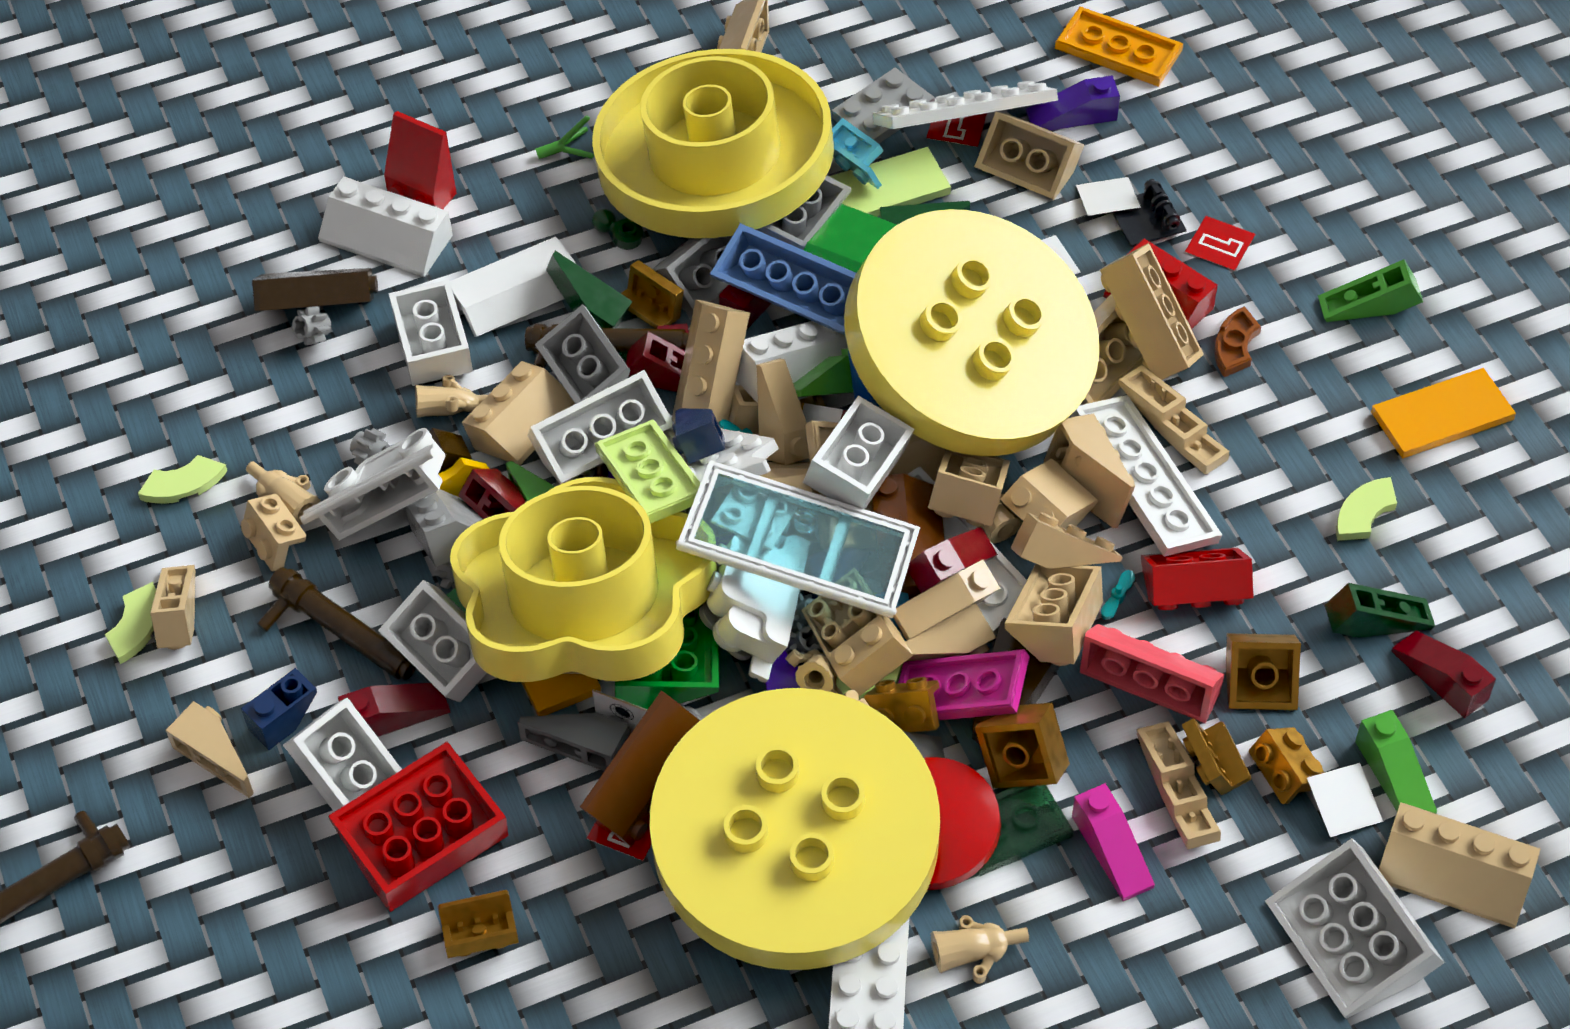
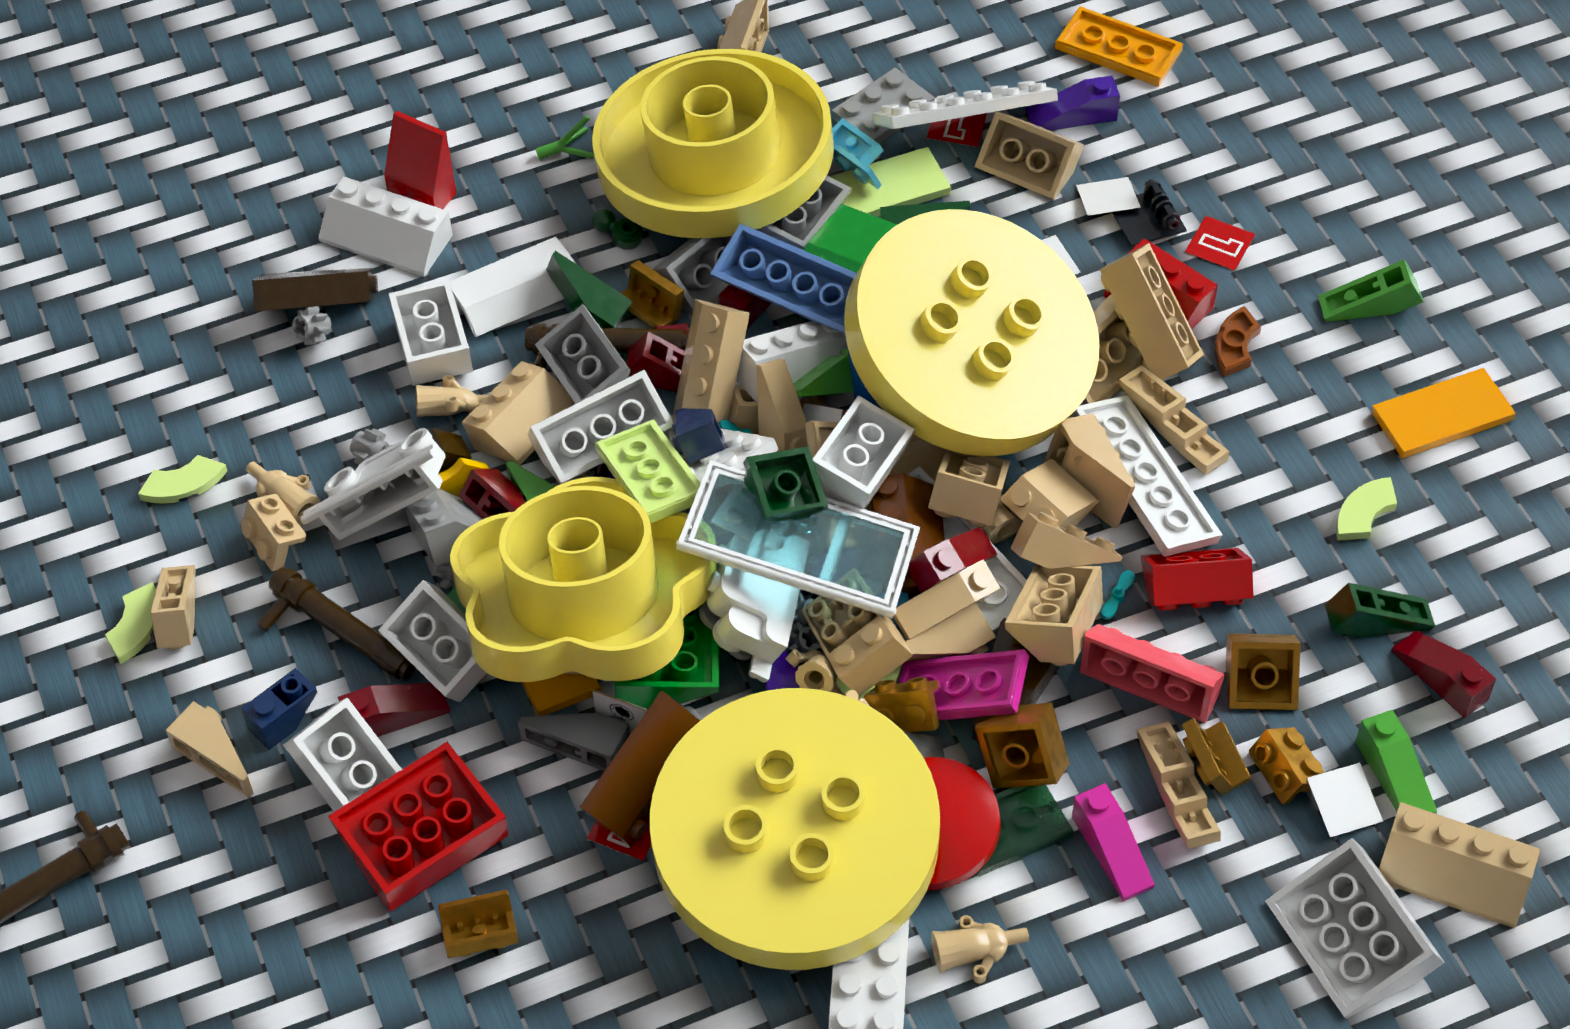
(785, 485): none -> dark green slope

